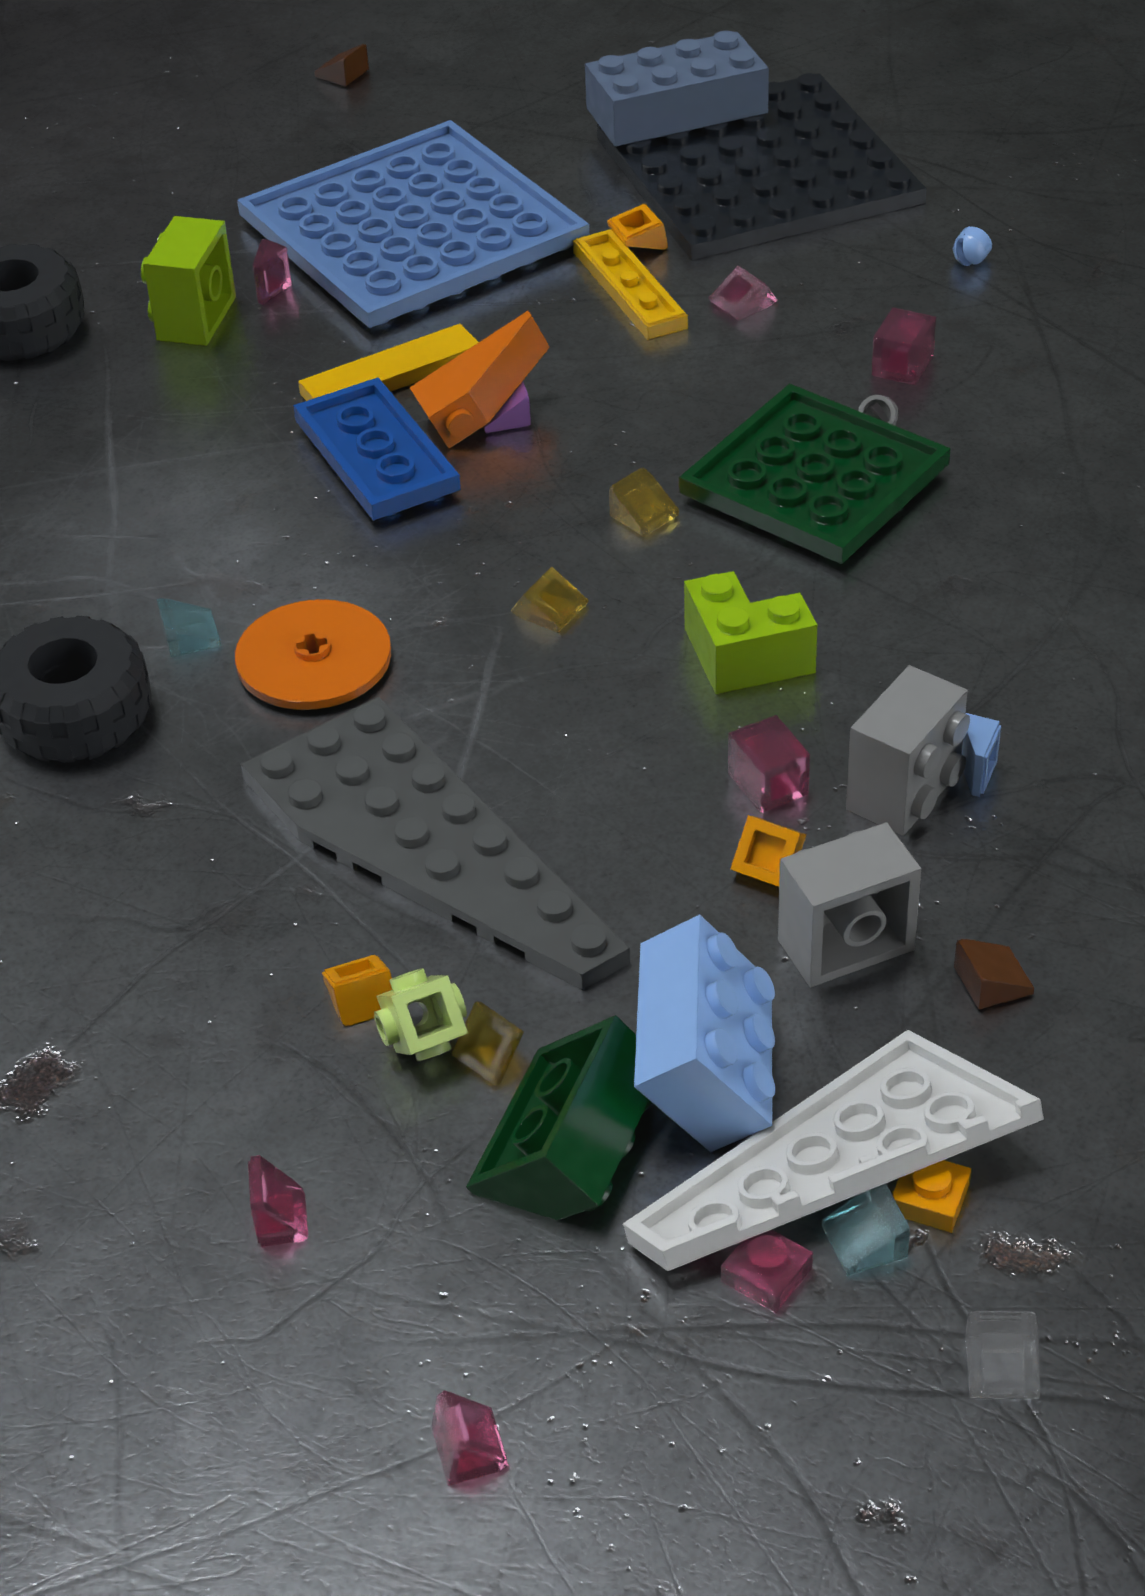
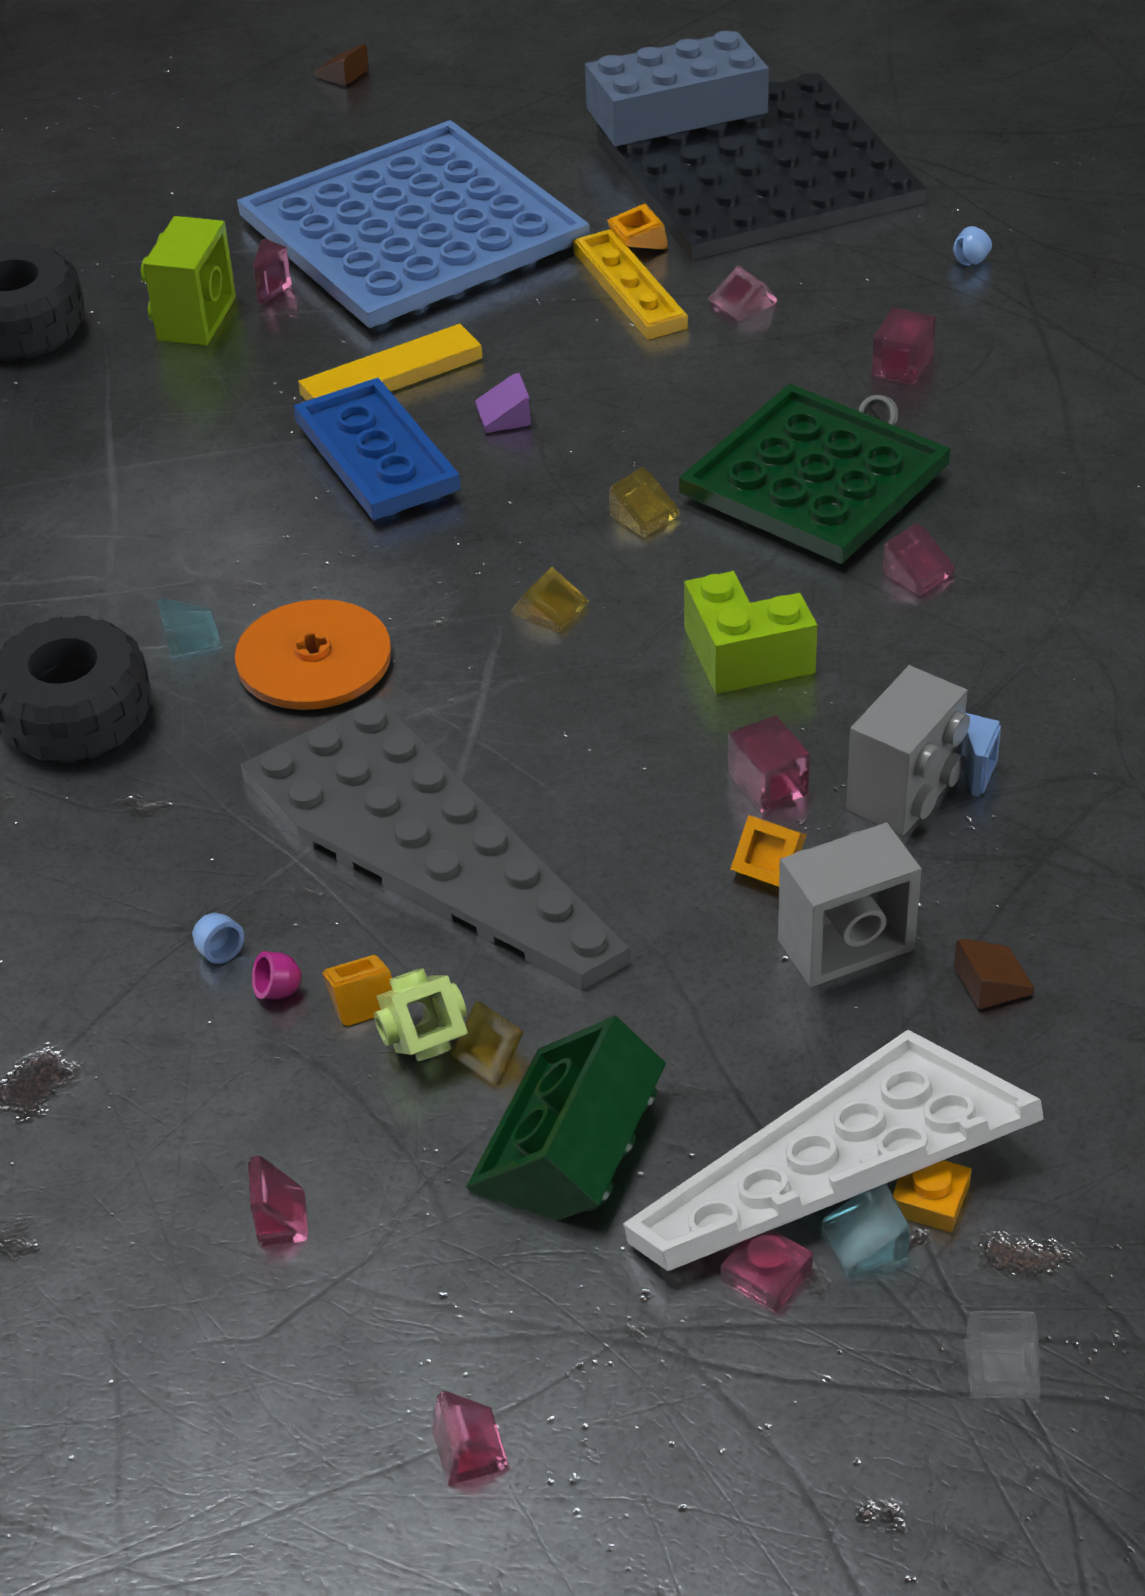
(218, 937): none -> light blue hinge
(275, 975): none -> dark pink hinge
(480, 380): orange slope -> none
(705, 1034): light blue brick -> none
(916, 560): none -> clear pink slope

